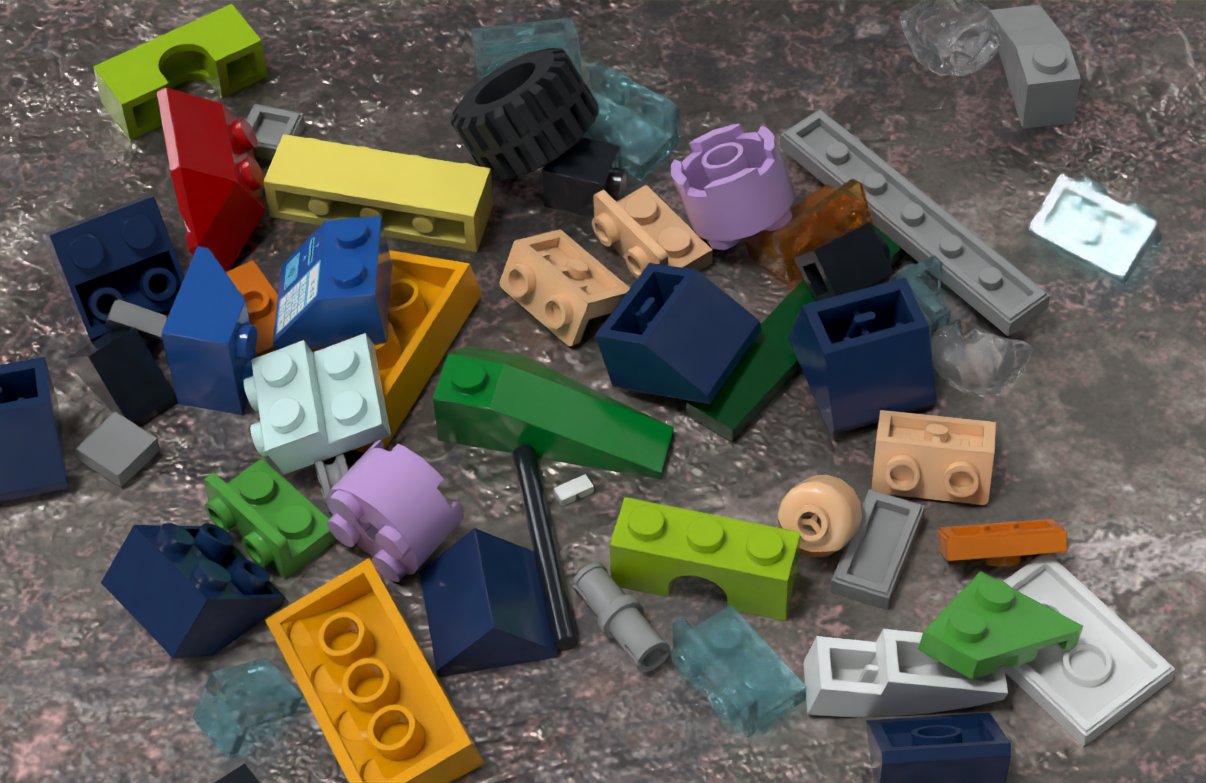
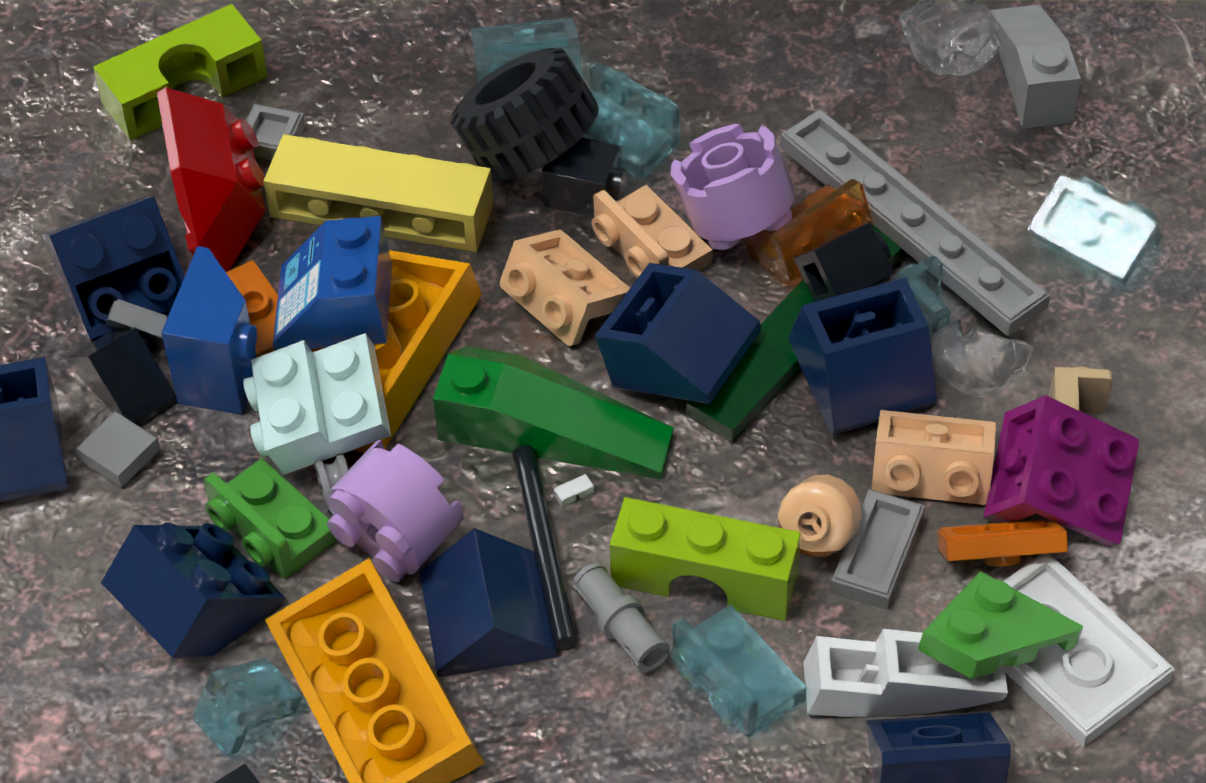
(1064, 469): none -> magenta bracket
(1082, 388): none -> tan bracket

